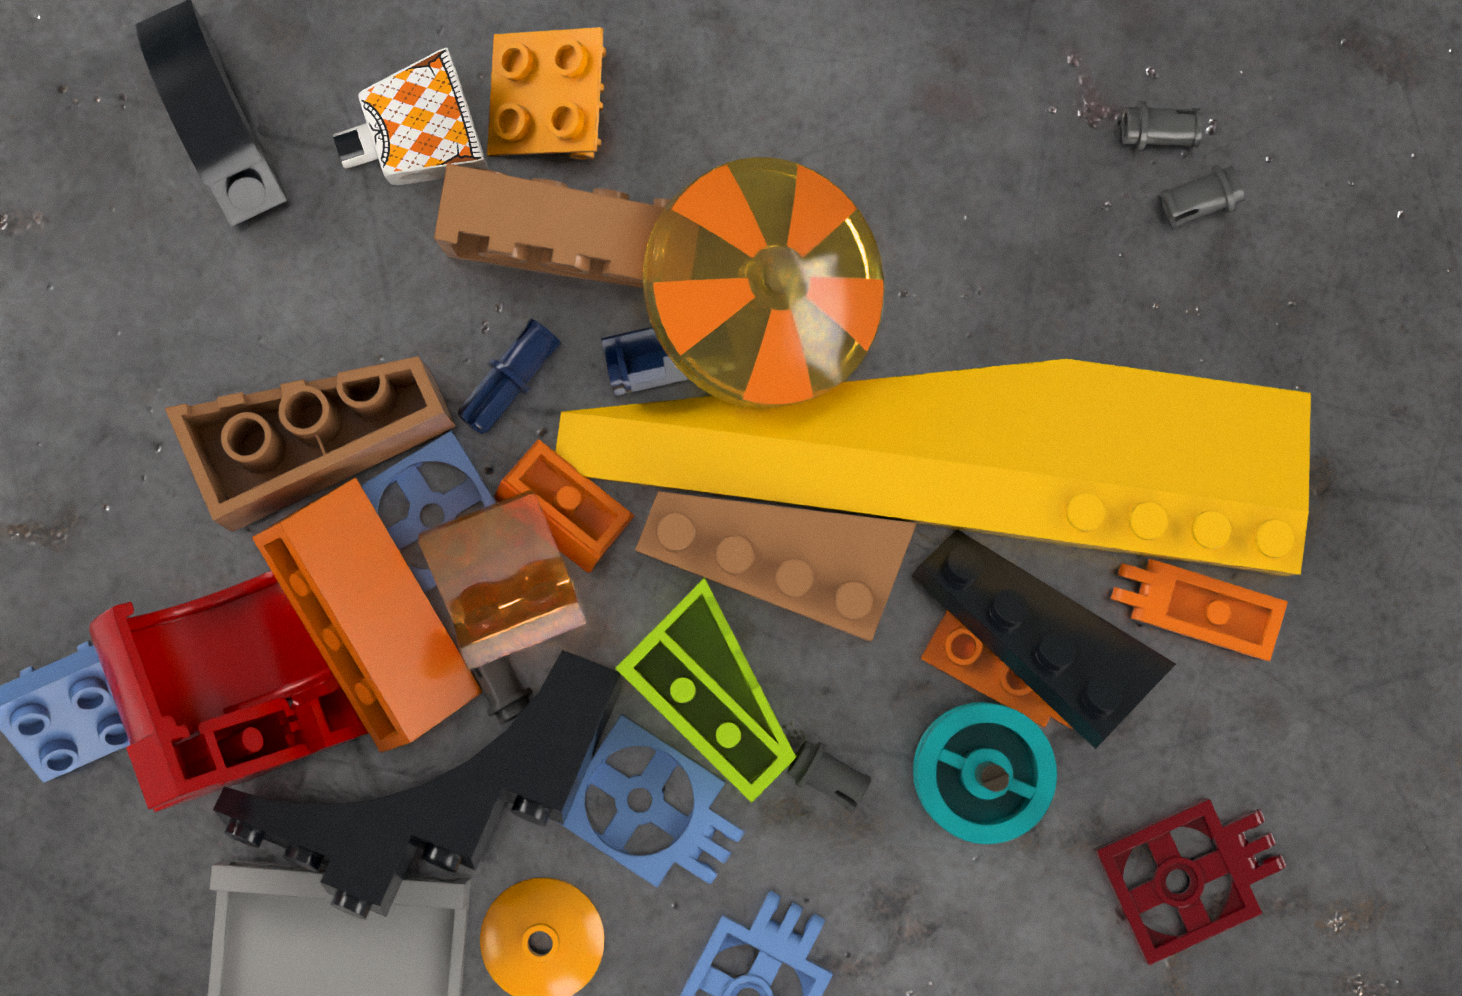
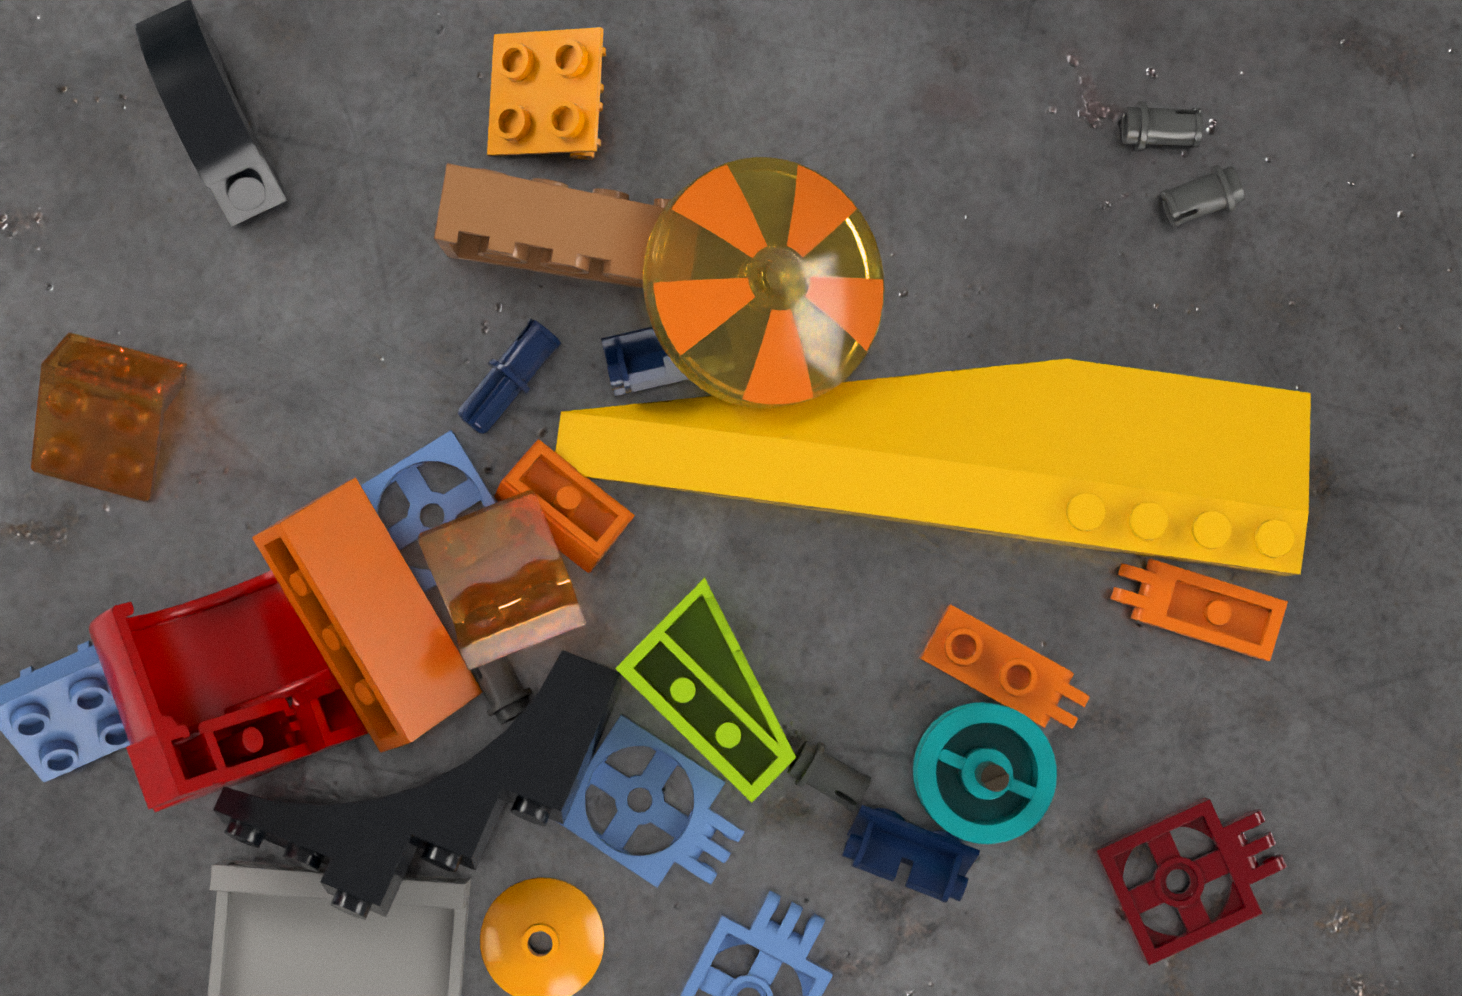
(103, 415): none -> clear orange bracket
(297, 439): medium nougat wedge -> none
(414, 124): torso -> none
(793, 558): medium nougat wedge -> none
(937, 859): none -> dark blue hinge
(1049, 641): black wing -> none

